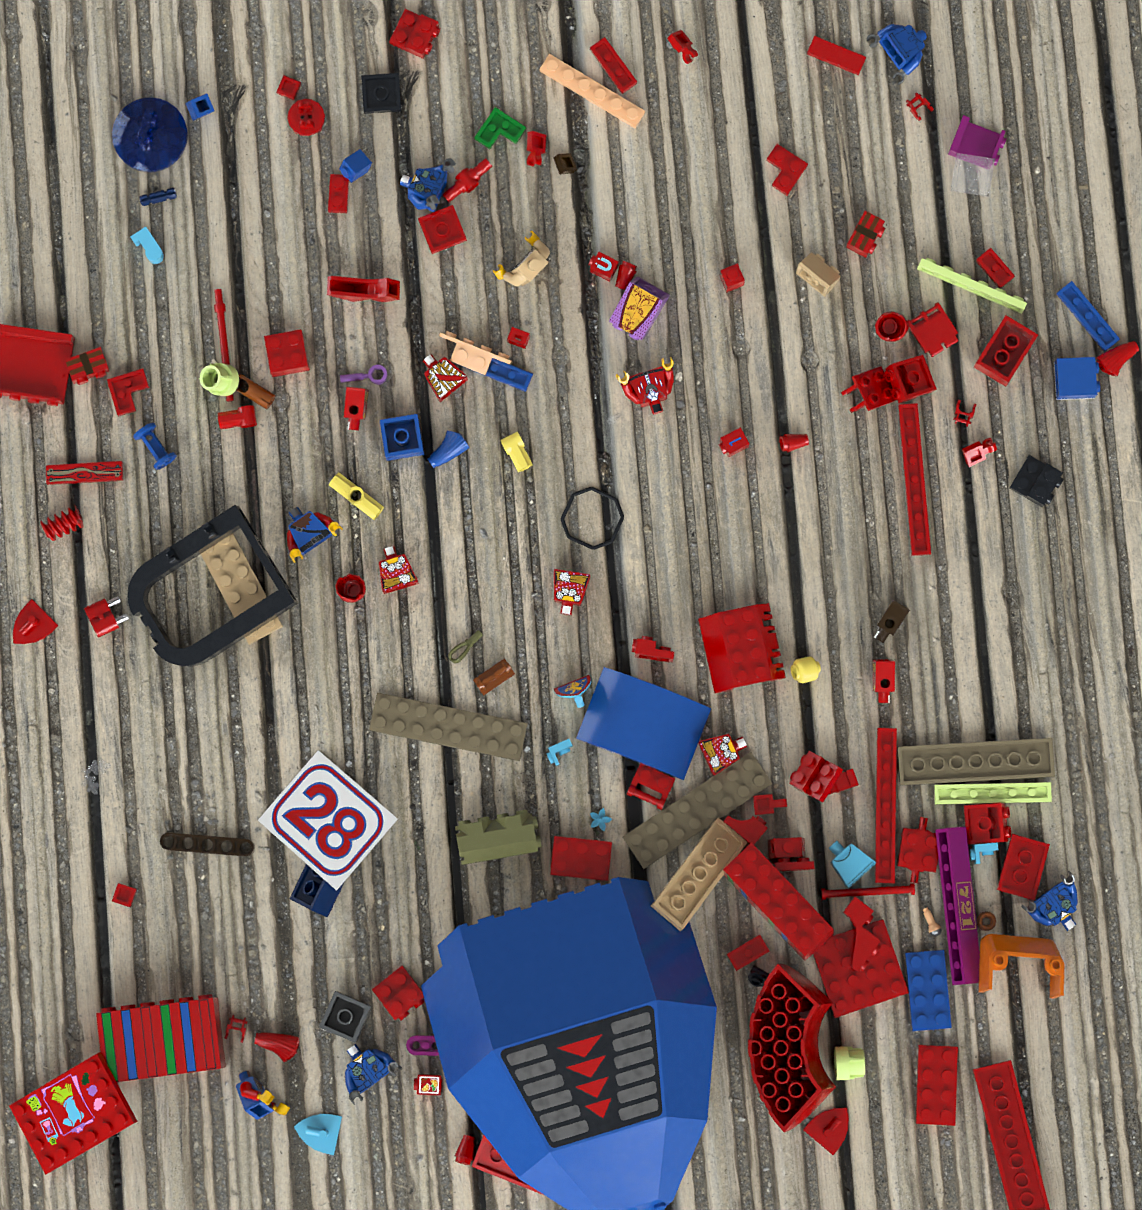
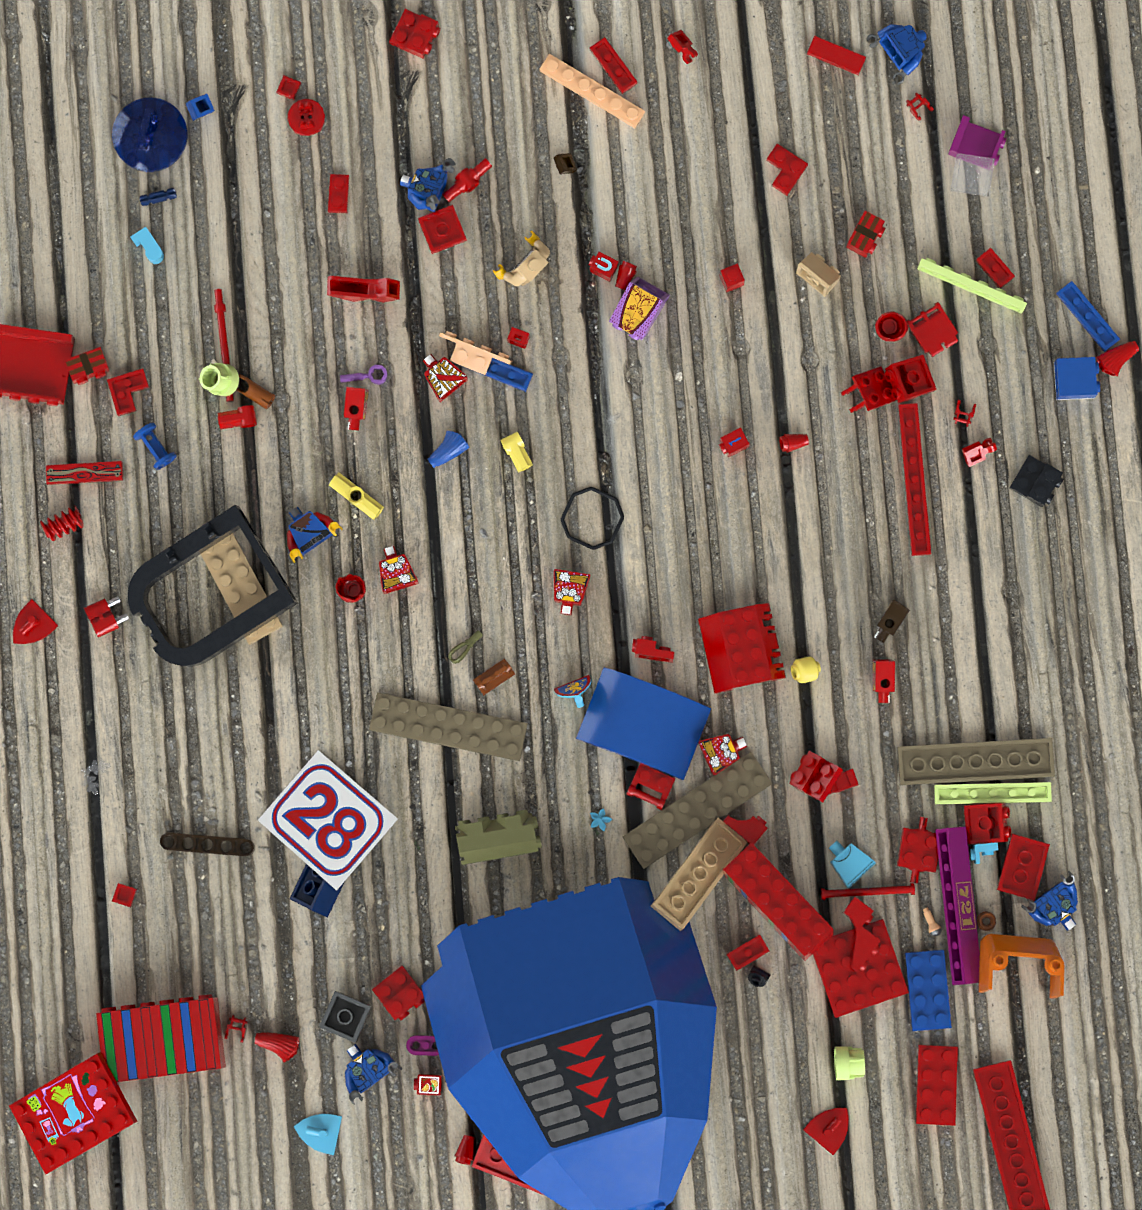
(255, 1099): torso -> none
(286, 353): red brick -> none
(355, 166): blue brick -> none
(381, 93): black plate -> none
(402, 437): blue brick -> none
(498, 124): green plate -> none
(536, 145): red plate -> none
(561, 748): medium azure bracket -> none
(581, 858): red brick -> none
(649, 386): red torso -> none
(765, 804): red plate -> none
(786, 848): red torso -> none
(786, 1046): red brick -> none
(801, 865): red plate -> none
(885, 805): red plate -> none
(1005, 350): red brick -> none

